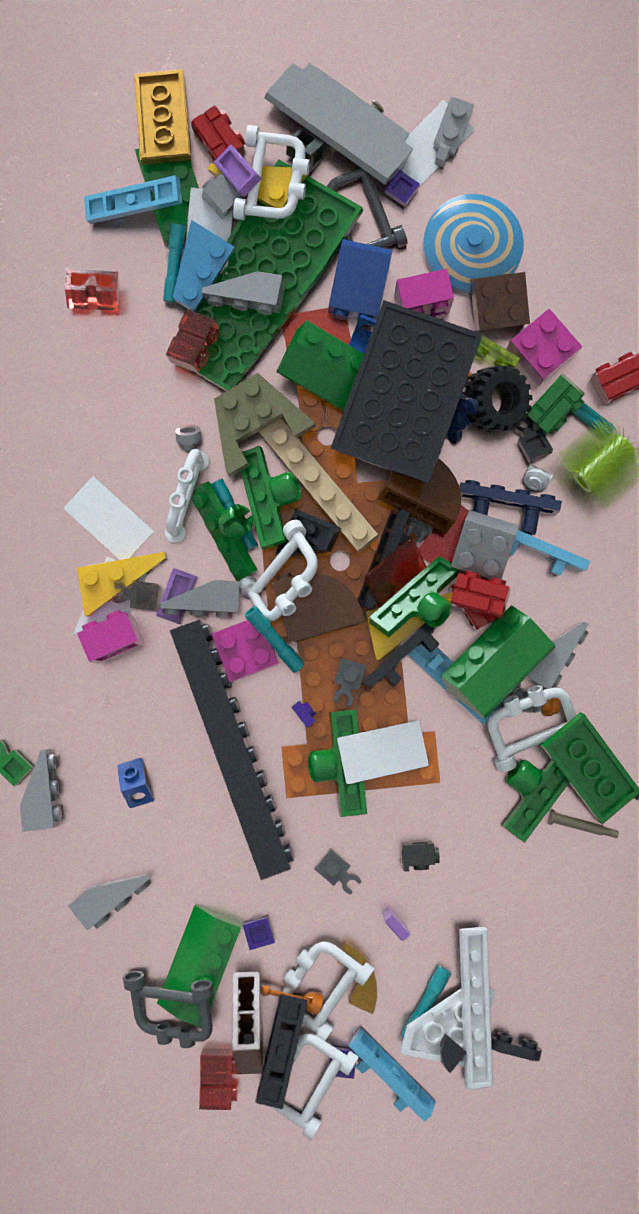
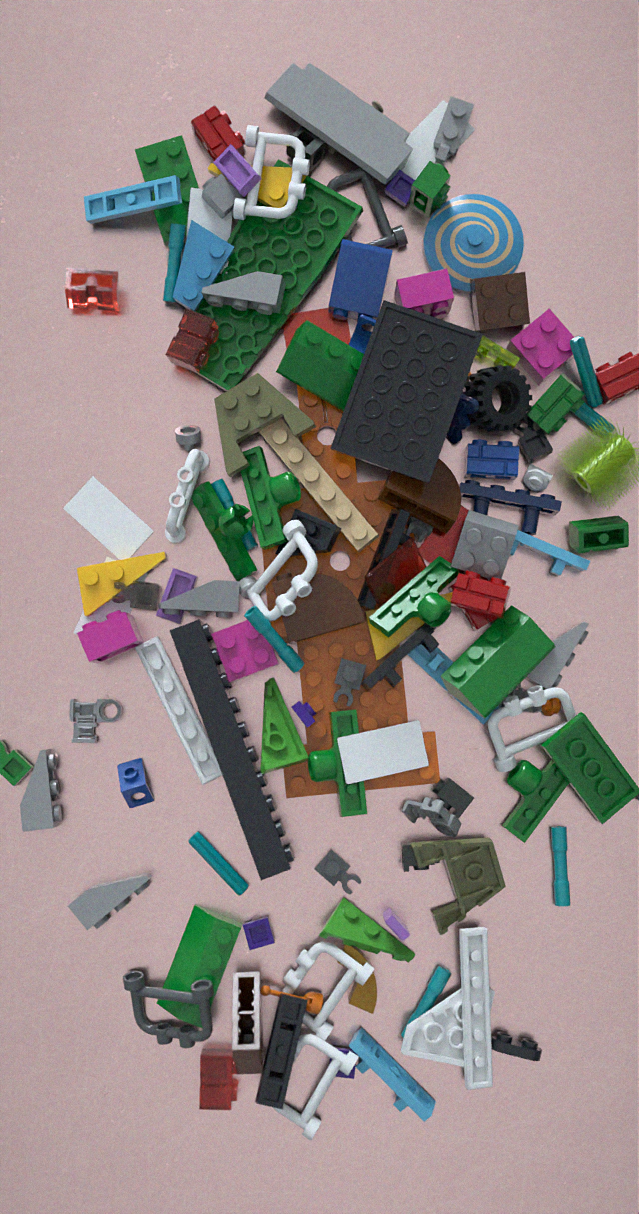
(85, 718): none -> light grey piece
(162, 117): tile -> none
(179, 709): none -> white tile
(218, 863): none -> teal axle
(279, 735): none -> bright green wing
(360, 931): none -> bright green wing
(430, 189): none -> green brick
(441, 818): none -> light grey piece
(450, 1053): black tile -> none
(453, 796): none -> pearl dark grey brick
(471, 870): none -> olive wing
(491, 461): none -> blue brick
(559, 849): none -> teal piece
(581, 824): dark tan piece -> none
(586, 371): none -> teal axle
(598, 534): none -> green brick

